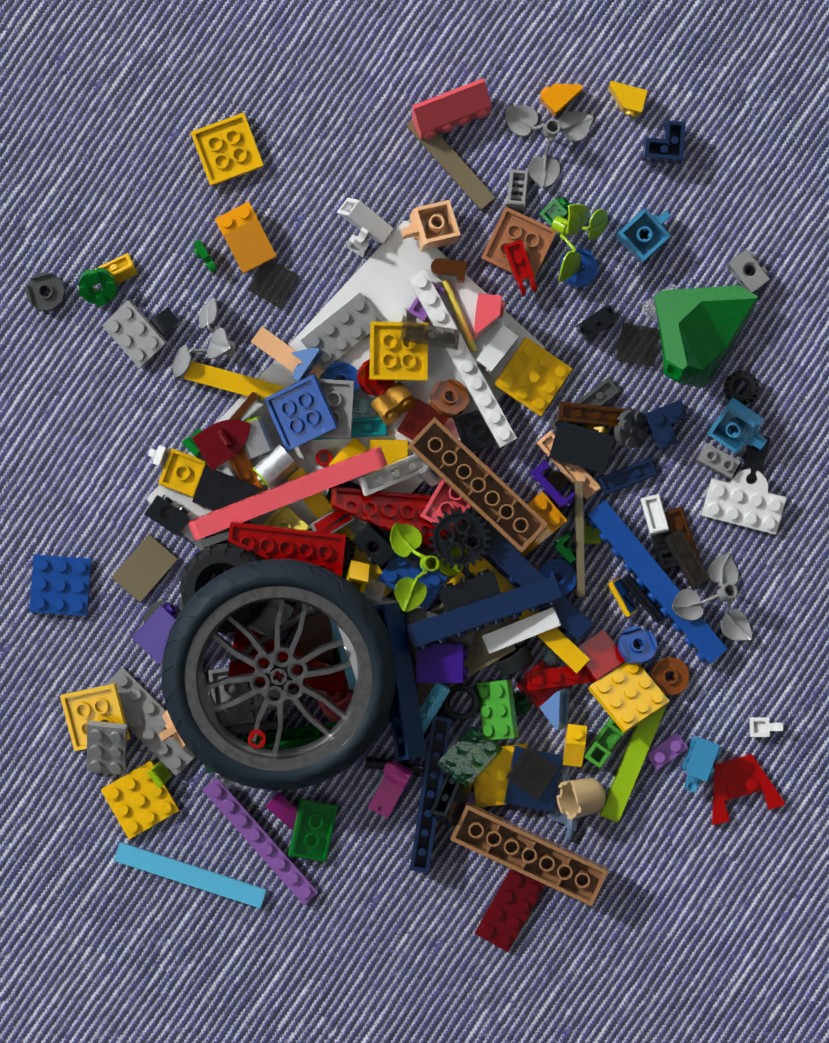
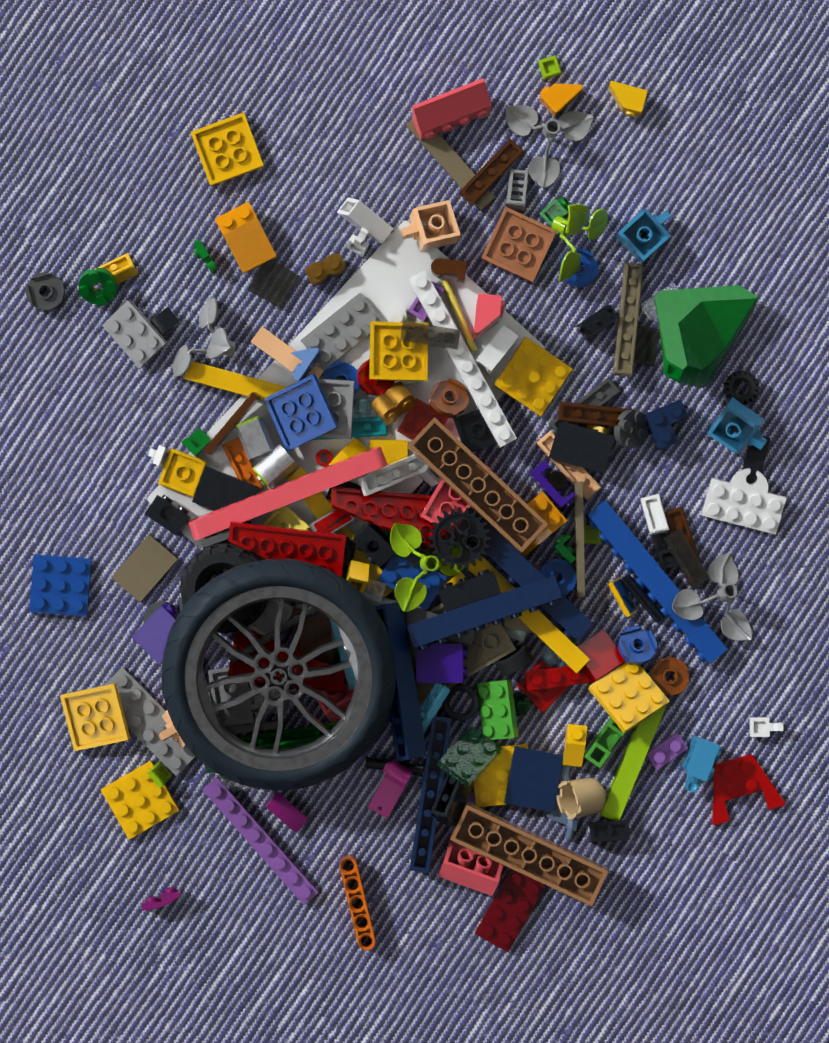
(106, 747): light grey plate -> none
(167, 896): none -> magenta slope
(190, 875): medium azure tile -> none
(222, 441): dark red shield -> none
(262, 741): red bush -> none
(313, 830): green tile -> none
(330, 267): none -> pearl gold brick
(357, 912): none -> orange beam
(470, 869): none -> coral slope
(491, 172): none -> reddish brown tile
(520, 265): red hinge -> none
(521, 630): white tile -> none
(532, 772): clear smoke tile -> none
(549, 67): none -> lime tile
(557, 709): medium blue slope -> none
(609, 831): none -> black hinge
(627, 476): dark blue tile -> none
(628, 319): none -> dark tan tile
(668, 149): dark blue brick -> none
(717, 461): light grey brick -> none
(737, 269): light grey brick -> none

